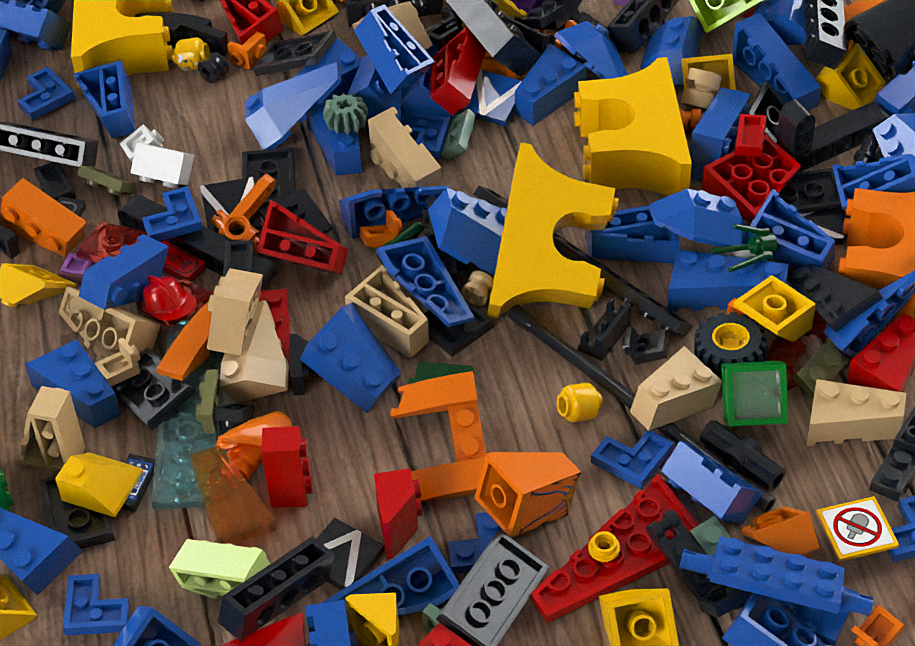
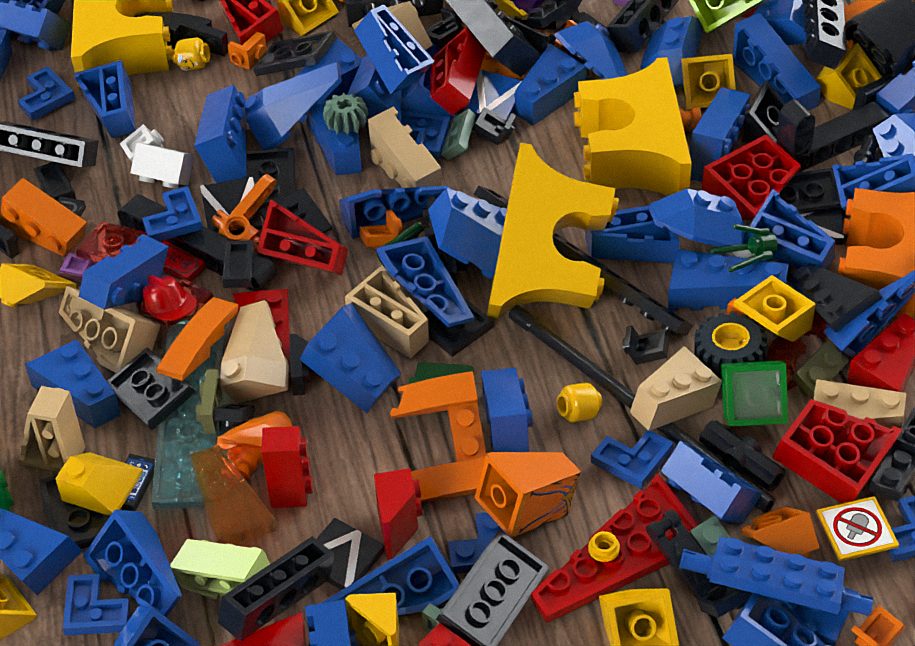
(98, 177): olive plate -> none
(120, 365): tan bracket -> none
(134, 561): none -> blue wedge
(213, 67): black wheel -> none
(223, 135): none -> blue wedge
(232, 309): tan wedge -> none
(478, 288): tan wheel -> none
(493, 126): none -> black bracket
(506, 410): none -> blue wedge
(606, 331): black hinge -> none
(701, 88): tan wheel -> none
(750, 135): red tile -> none
(834, 449): none -> red wedge
(869, 92): none -> black tile

